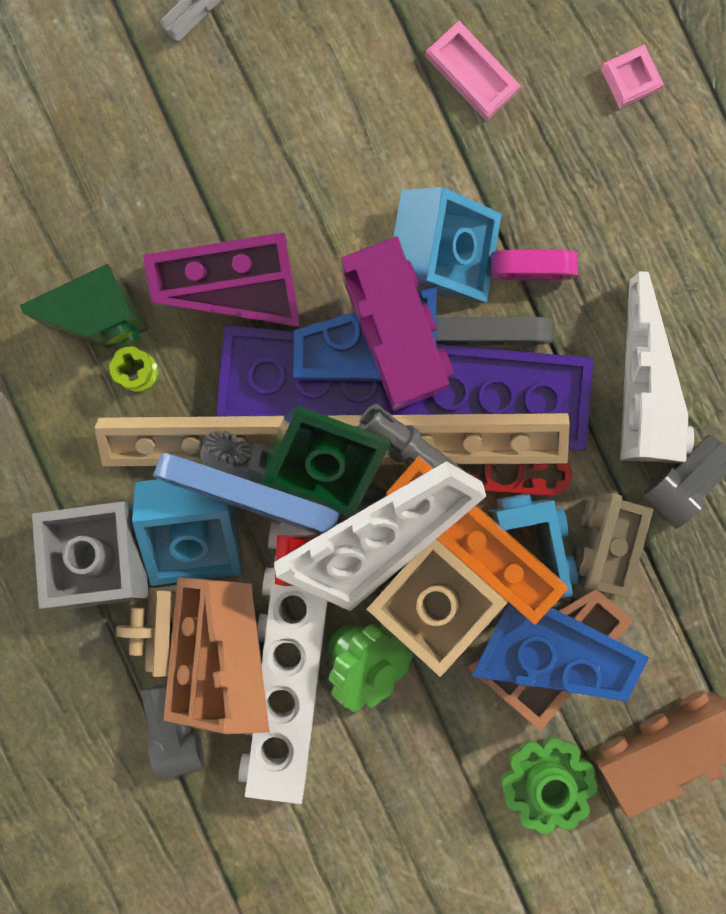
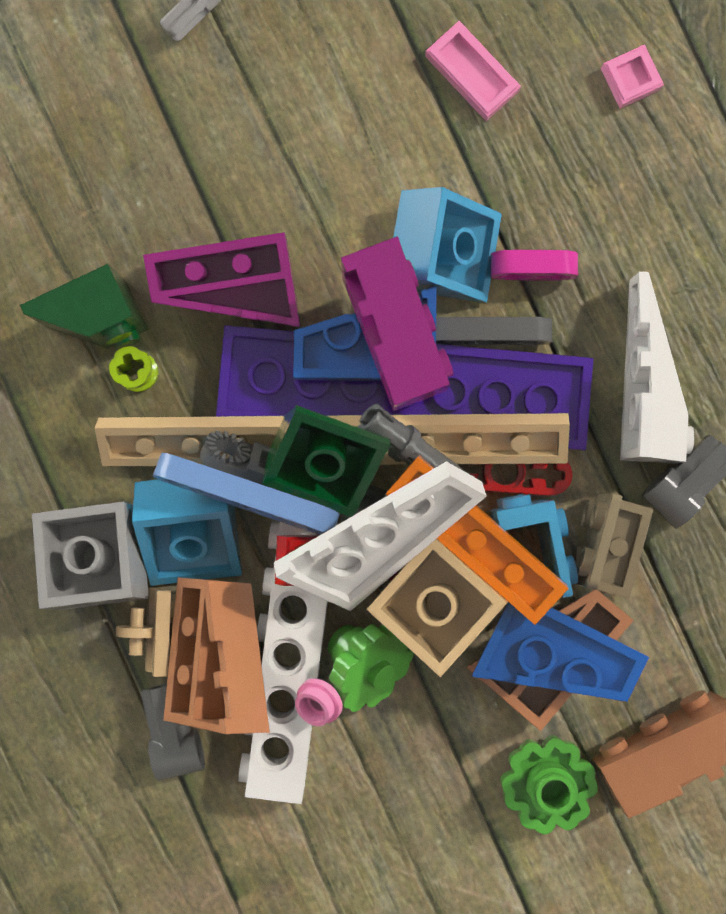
(318, 702): none -> bright pink plate

